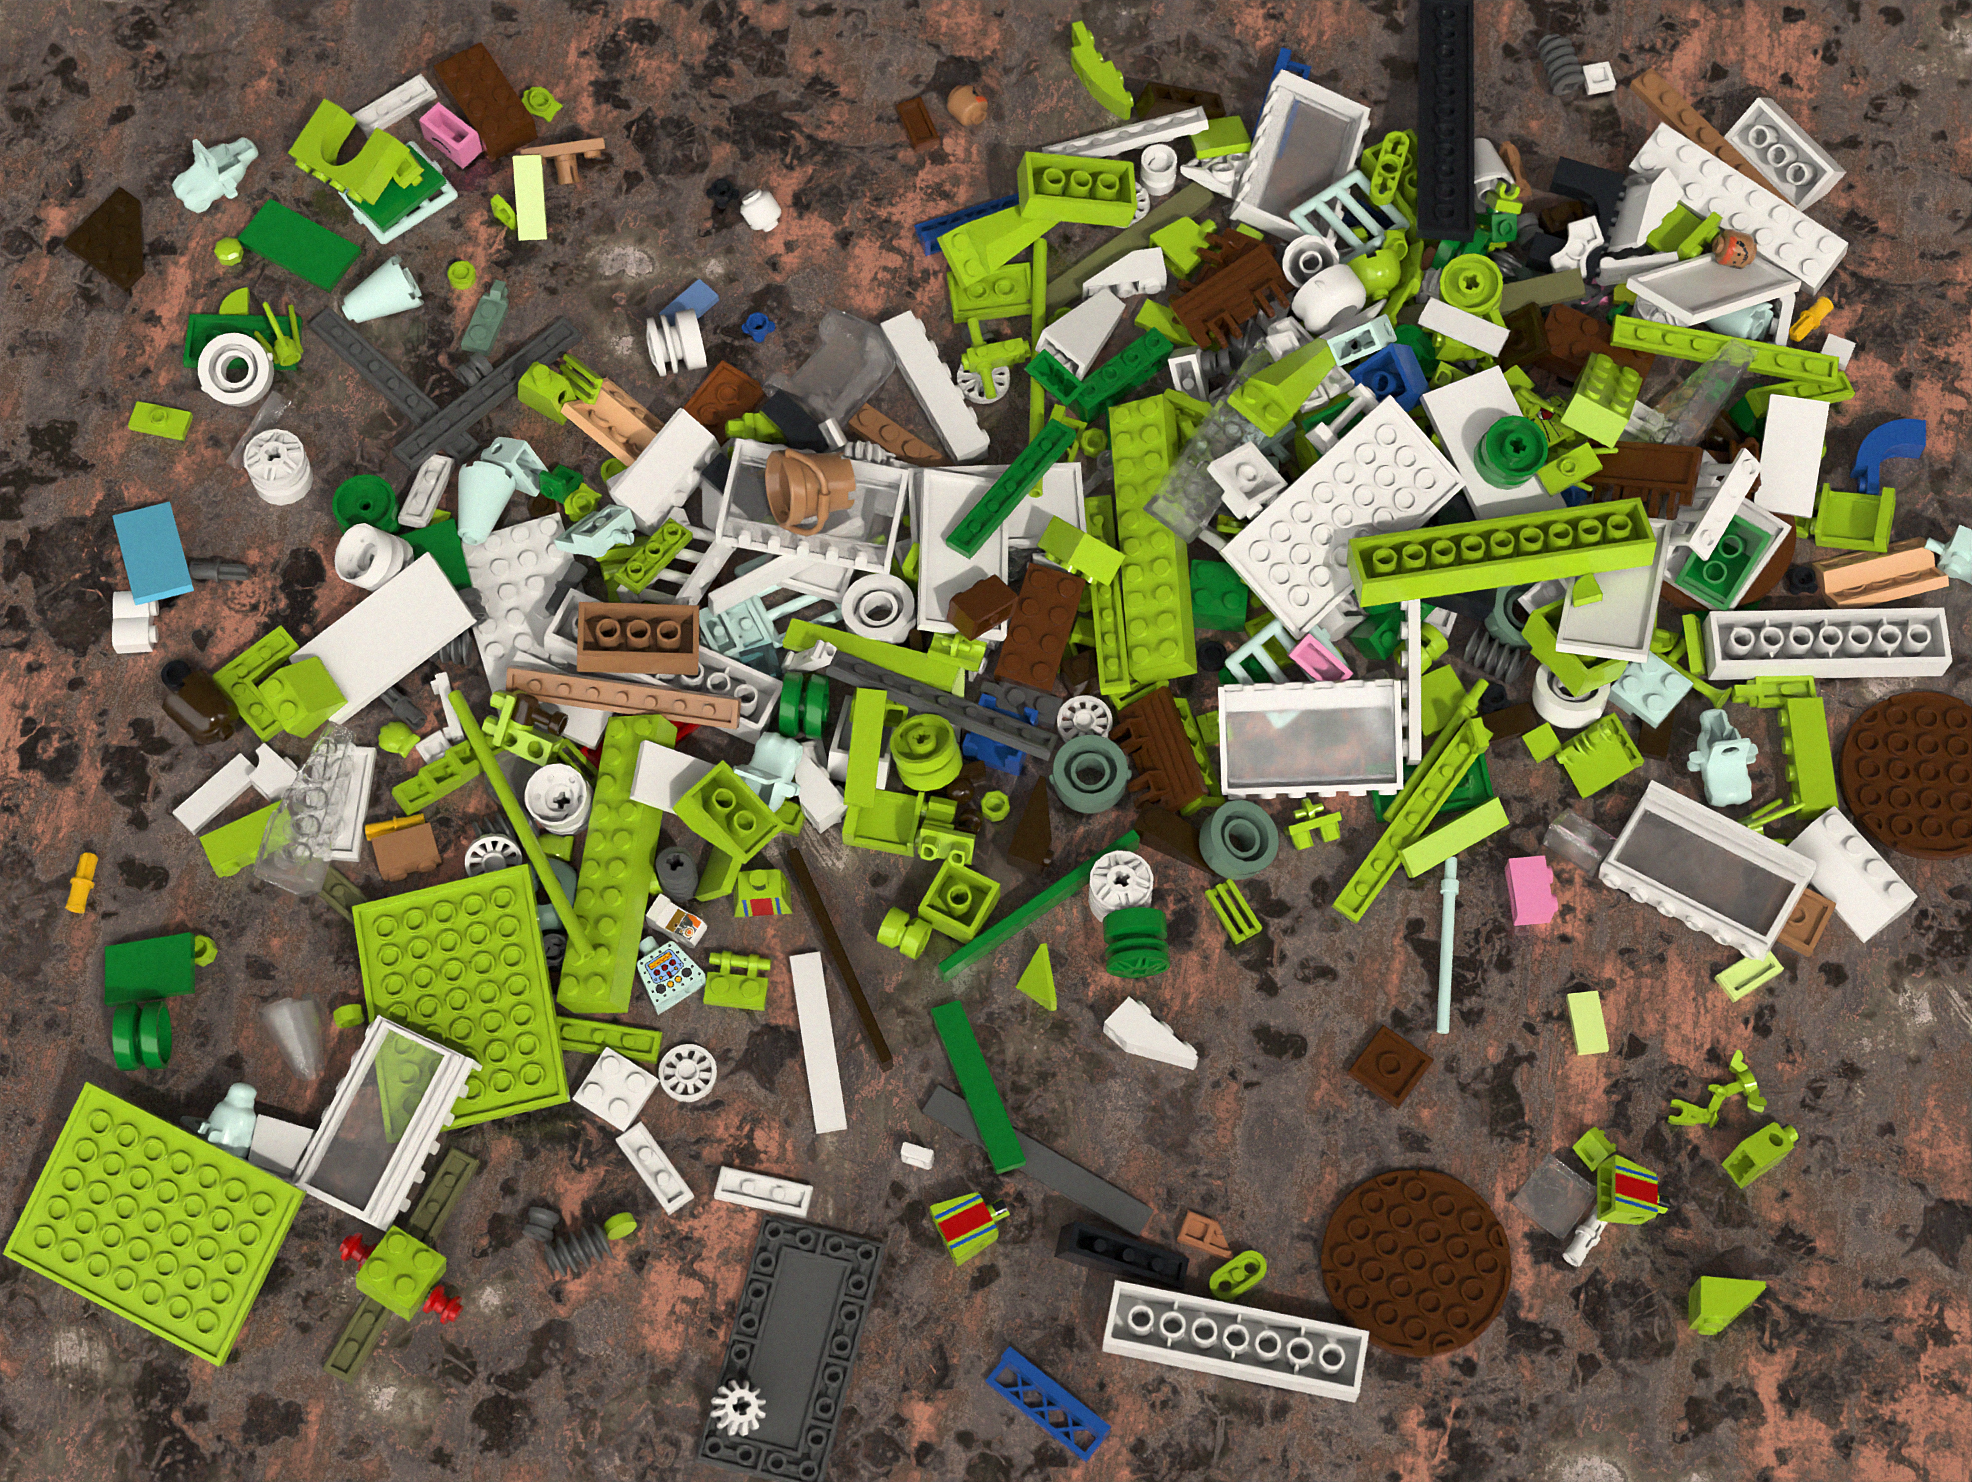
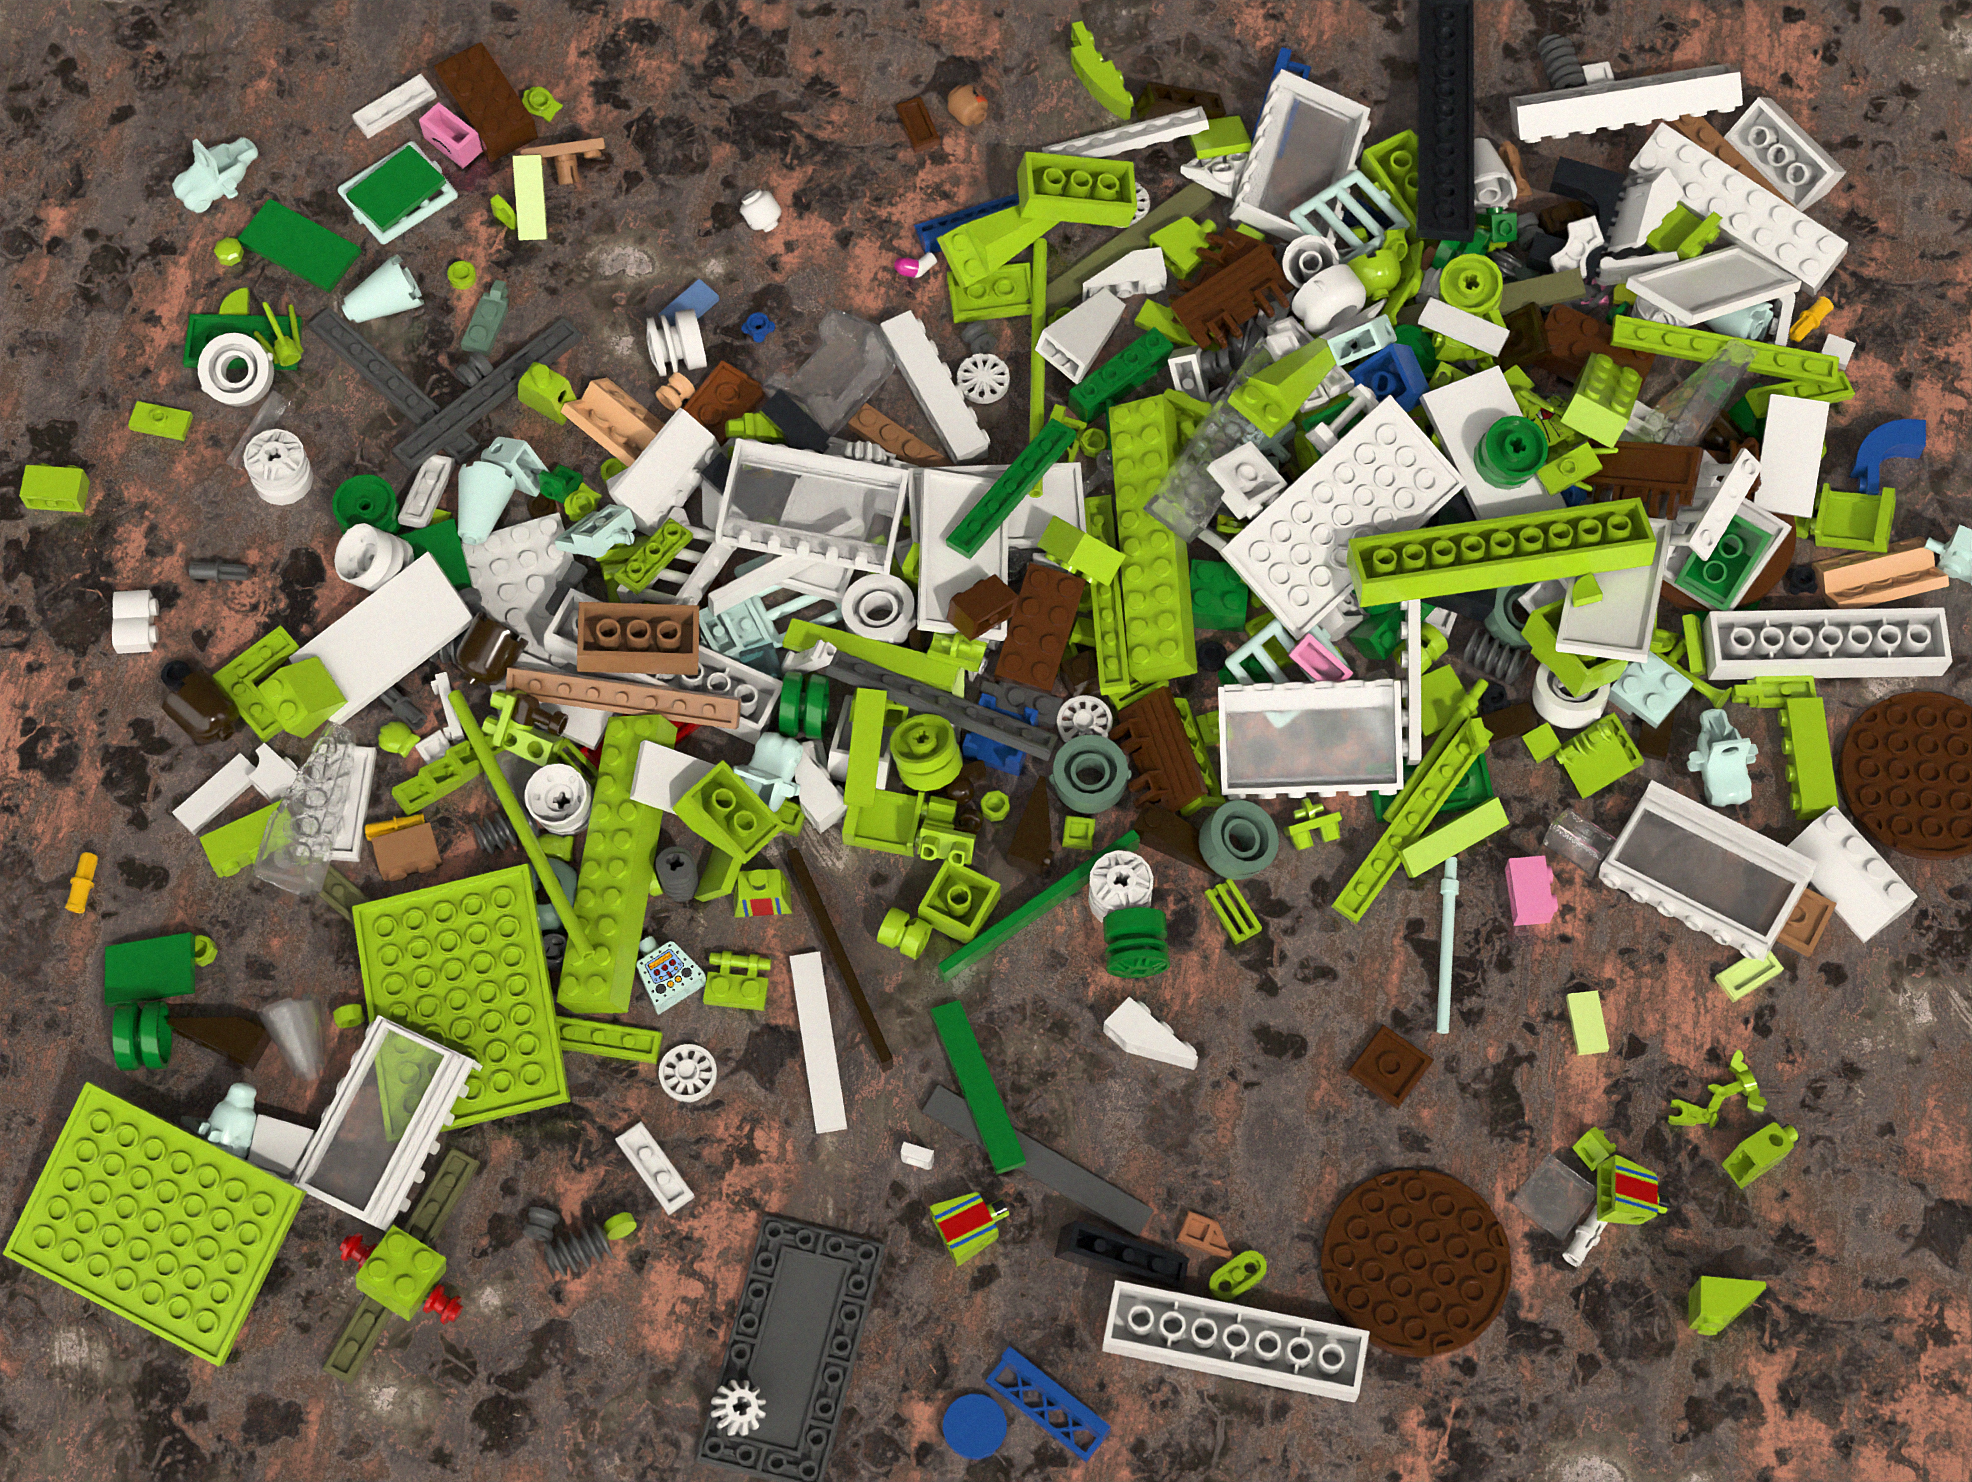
(54, 488): none -> lime brick
(112, 240): dark brown plate -> none
(152, 553): medium azure tile -> none
(226, 1036): none -> dark brown slope
(365, 174): lime arch -> none
(408, 172): lime tile -> none
(488, 651): none -> dark brown cylinder
(491, 859): white wheel -> none
(578, 383): lime tile -> none
(616, 1089): white plate -> none
(675, 392): none -> light nougat wheel
(675, 922): white leg -> none
(722, 186): black plate -> none
(763, 1192): white tile -> none
(807, 487): medium nougat piece -> none
(833, 433): white slope -> none
(913, 267): none -> arm
(974, 1426): none -> blue tile
(984, 357): lime piece -> none
(1038, 980): lime slope -> none
(1055, 378): green slope -> none
(1078, 833): none -> lime tile
(1158, 169): white wheel -> none
(1390, 178): lime beam -> none
(1504, 201): lime tile -> none
(1626, 102): none -> white brick
(1734, 249): medium nougat head -> none
(1755, 824): lime plant -> none

